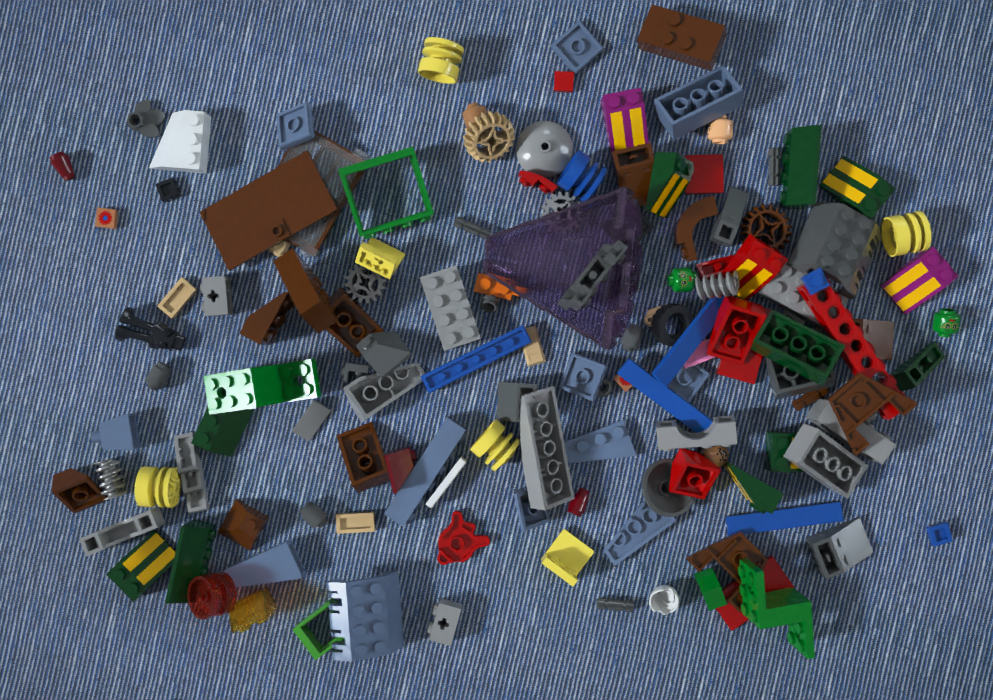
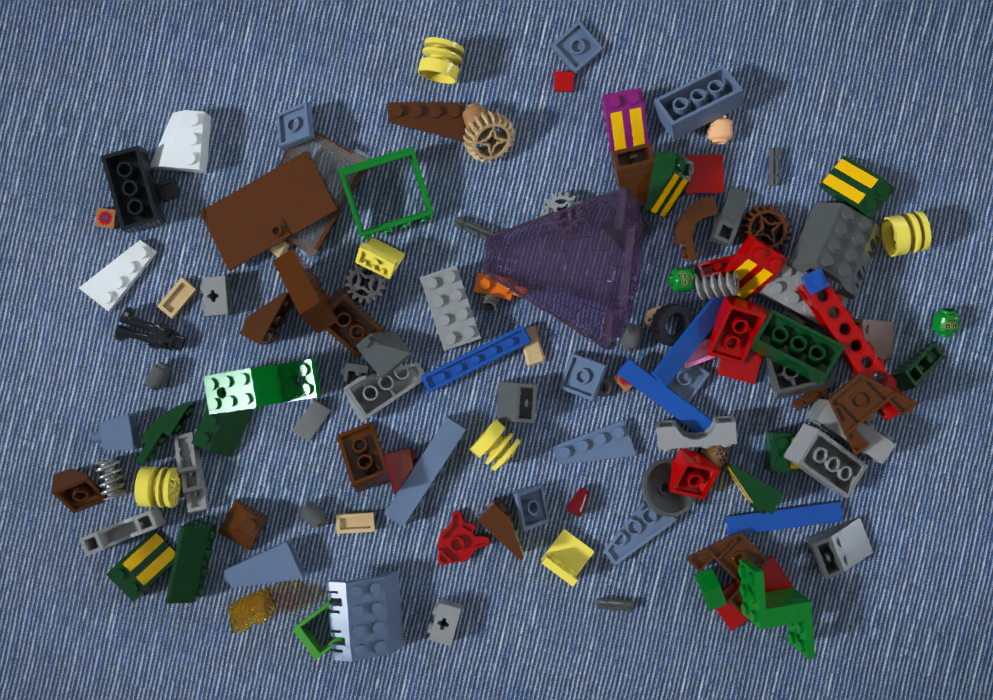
(62, 165): dark red cone -> none
(117, 277): none -> white wing
(133, 189): none -> black brick
(148, 118): dark grey plate -> none
(167, 424): none -> dark green slope
(211, 595): clear red wheel -> none
(432, 118): none -> reddish brown wing
(446, 482): white tile -> none
(498, 522): none -> reddish brown slope
(531, 179): red slope -> none
(539, 161): light grey dish -> none
(544, 450): light grey slope -> none
(581, 176): blue wheel -> none
(593, 274): dark grey bracket -> none
(664, 599): white hair -> none
(682, 37): reddish brown brick -> none
(800, 167): dark green slope -> none
(919, 280): magenta slope -> none
(939, 533): blue plate -> none

